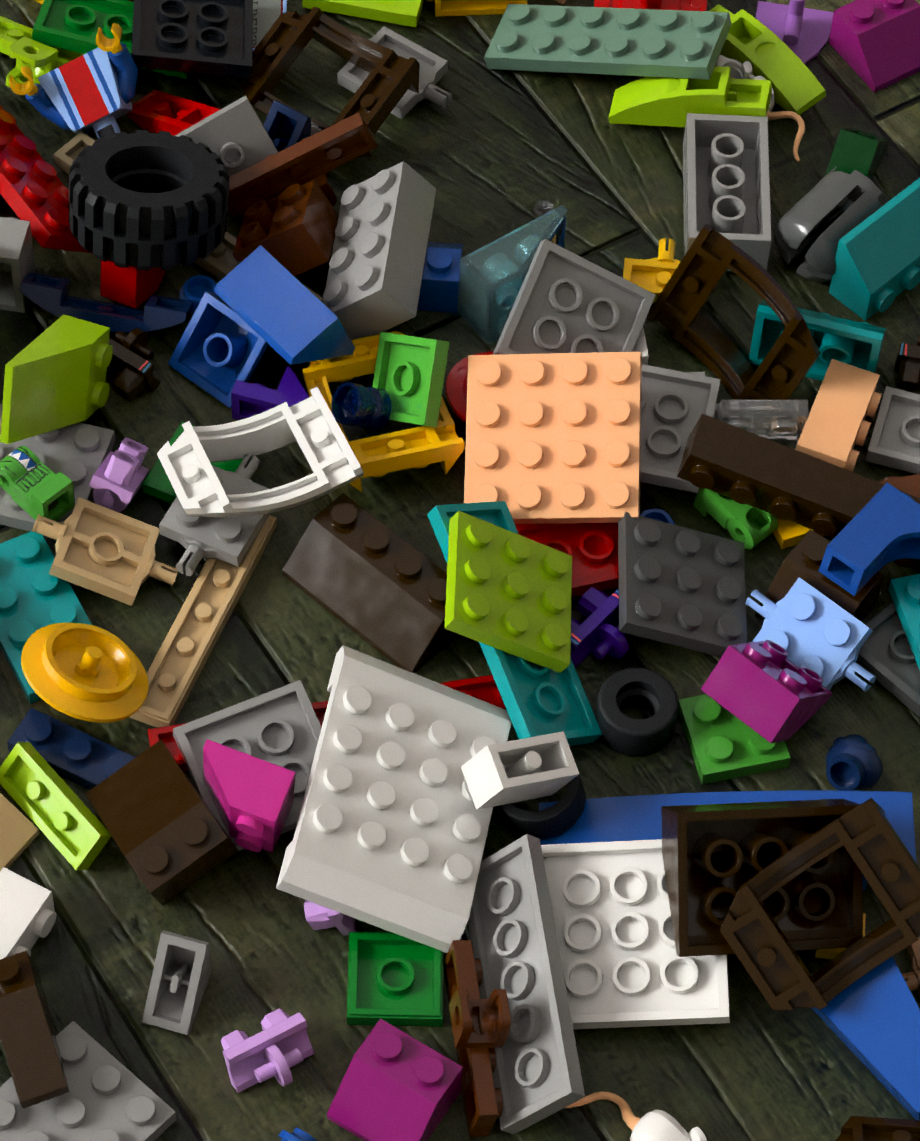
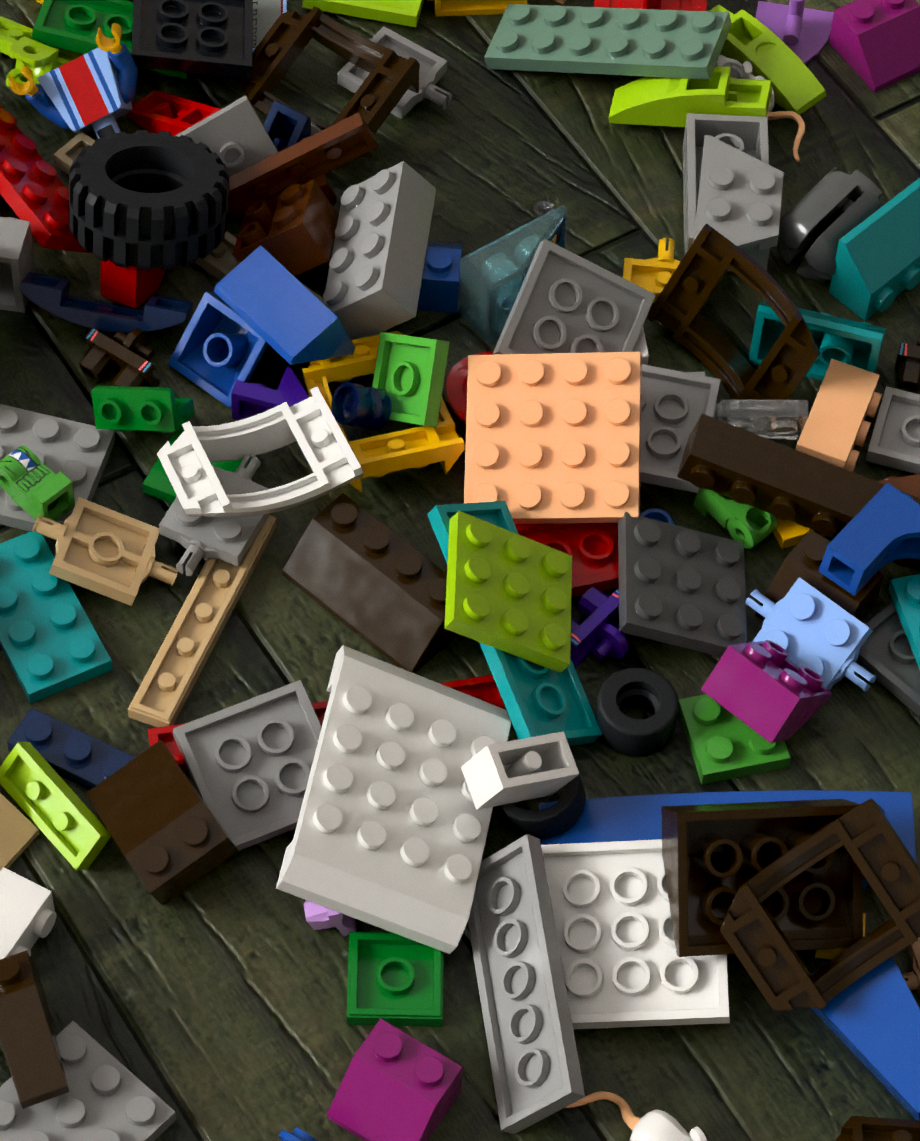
(56, 379): lime slope -> none
(84, 672): yellow piece -> none
(120, 476): lavender hips -> none
(140, 409): none -> green bracket
(177, 982): light grey slope -> none
(195, 288): blue plate -> none
(248, 794): dark pink slope -> none
(267, 1053): lavender hips -> none
(477, 1031): reddish brown plate -> none
(738, 196): none -> light grey wing
(853, 764): dark blue animal -> none
(857, 152): dark green slope -> none

